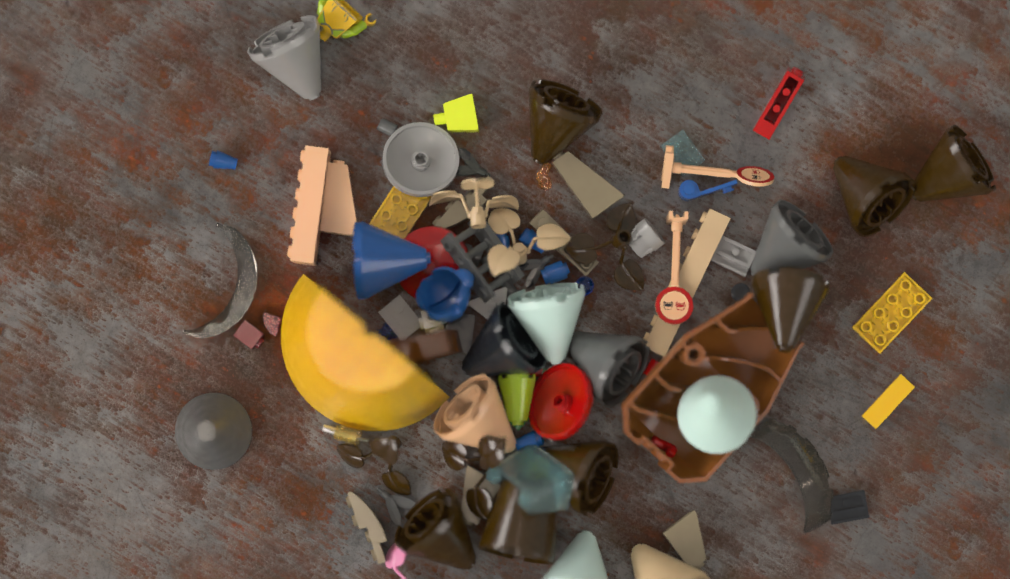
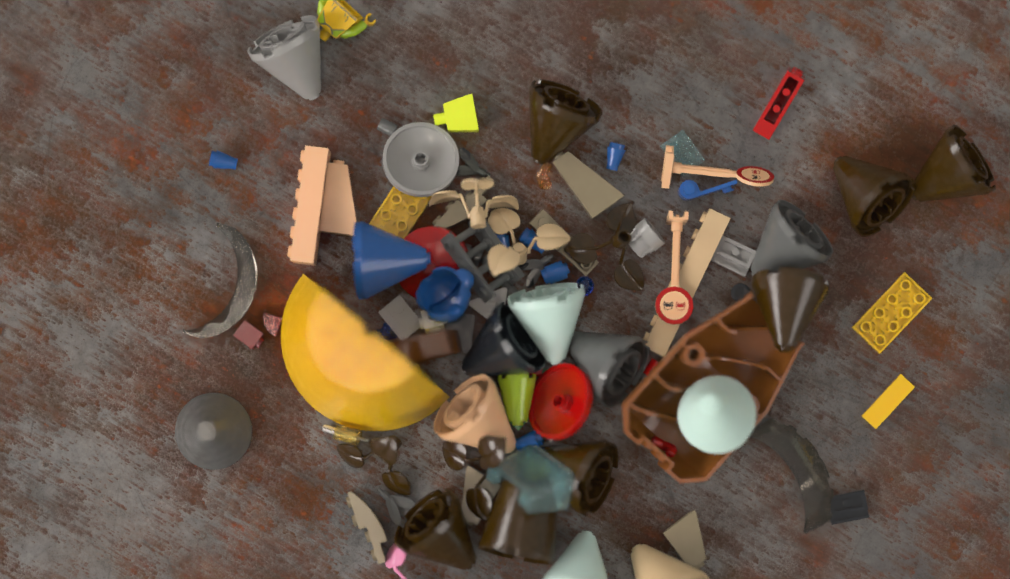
(614, 155): none -> blue cone

